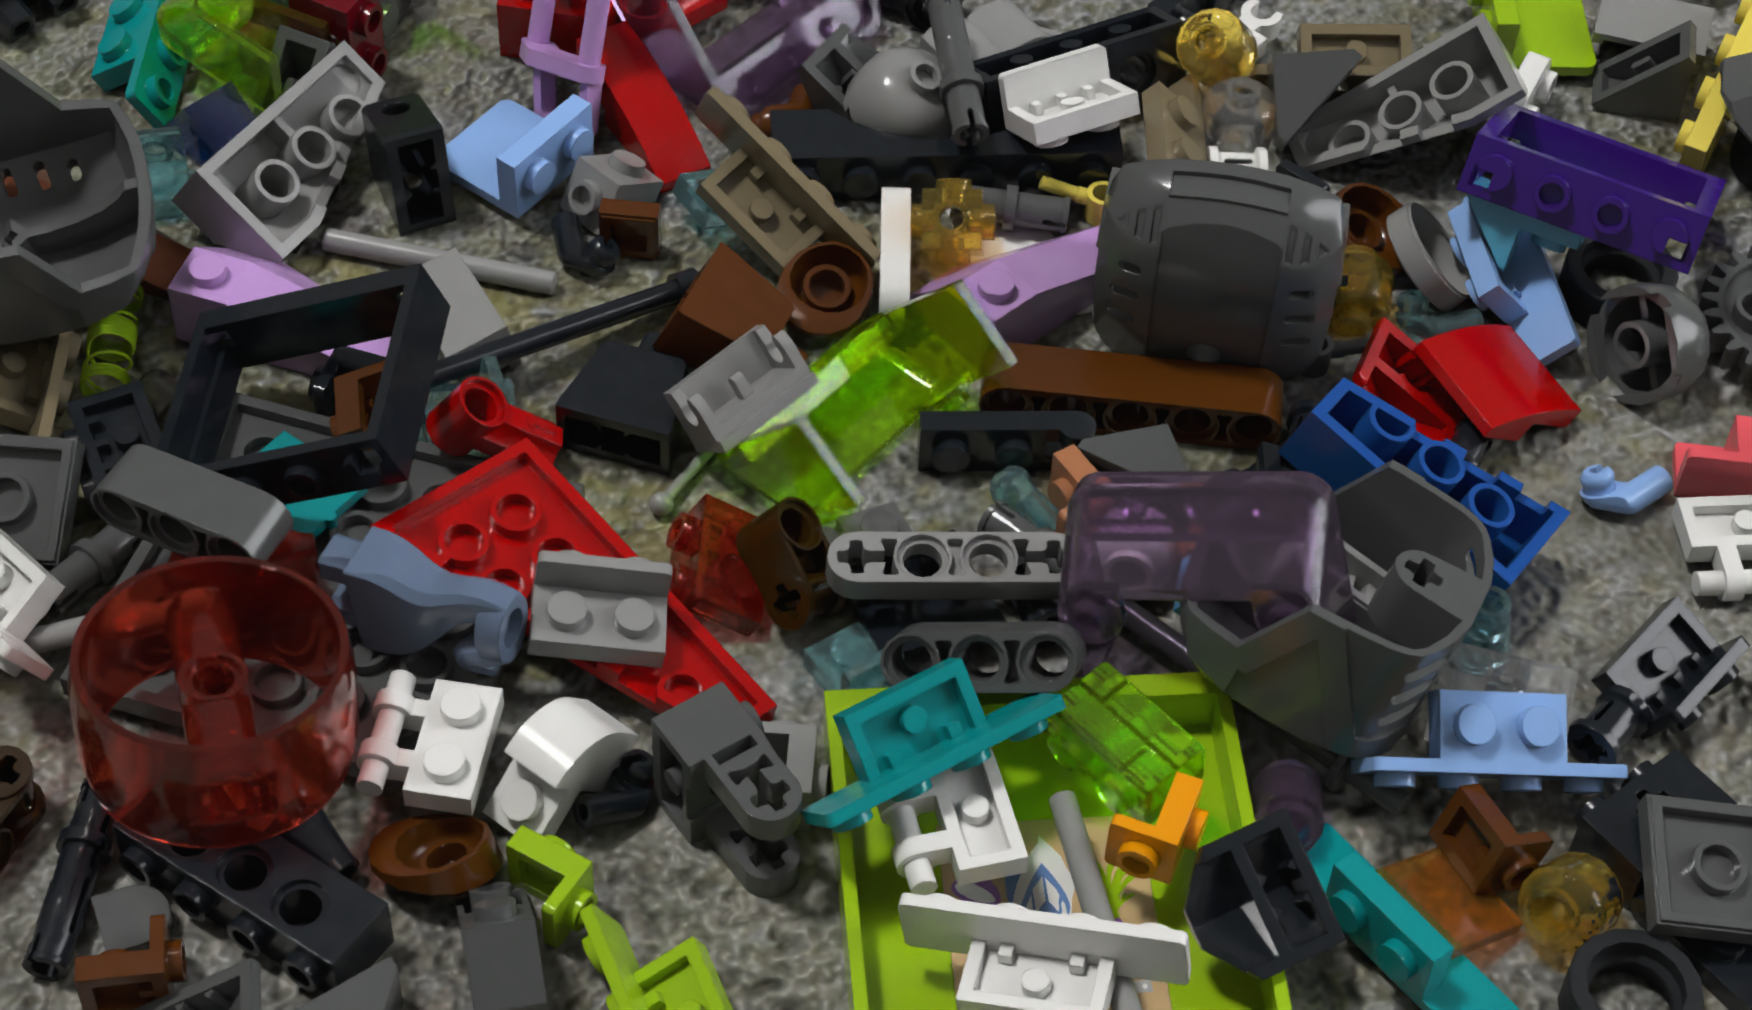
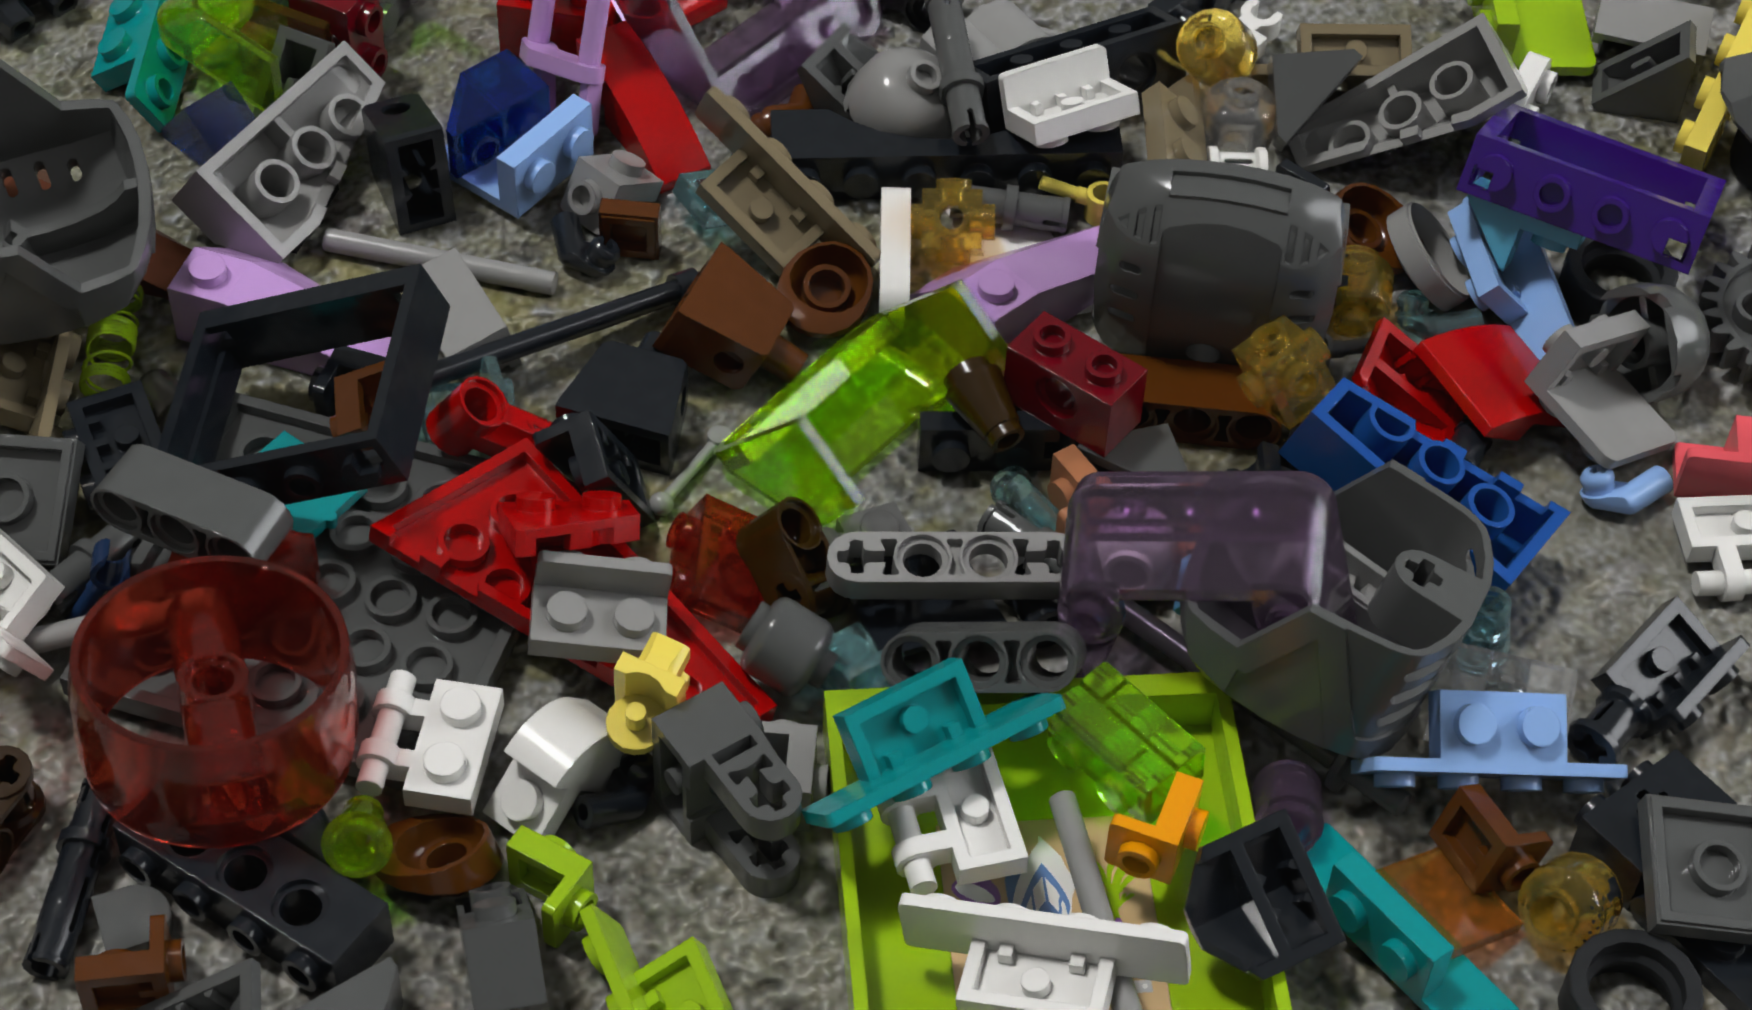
(103, 577): none -> dark blue hand
(167, 168): clear light blue bracket -> none
(358, 838): none -> clear neon green cone
(410, 602): sand blue hips -> none
(492, 110): none -> clear blue slope
(582, 524): none -> red wing
(594, 459): none -> black bracket
(644, 690): none -> light yellow hips
(740, 389): light grey hinge -> none
(787, 647): none -> dark grey head
(984, 402): none -> dark brown cone
(1075, 383): none -> dark red brick
(1284, 370): none -> clear yellow brick
(1591, 398): none -> light grey bracket

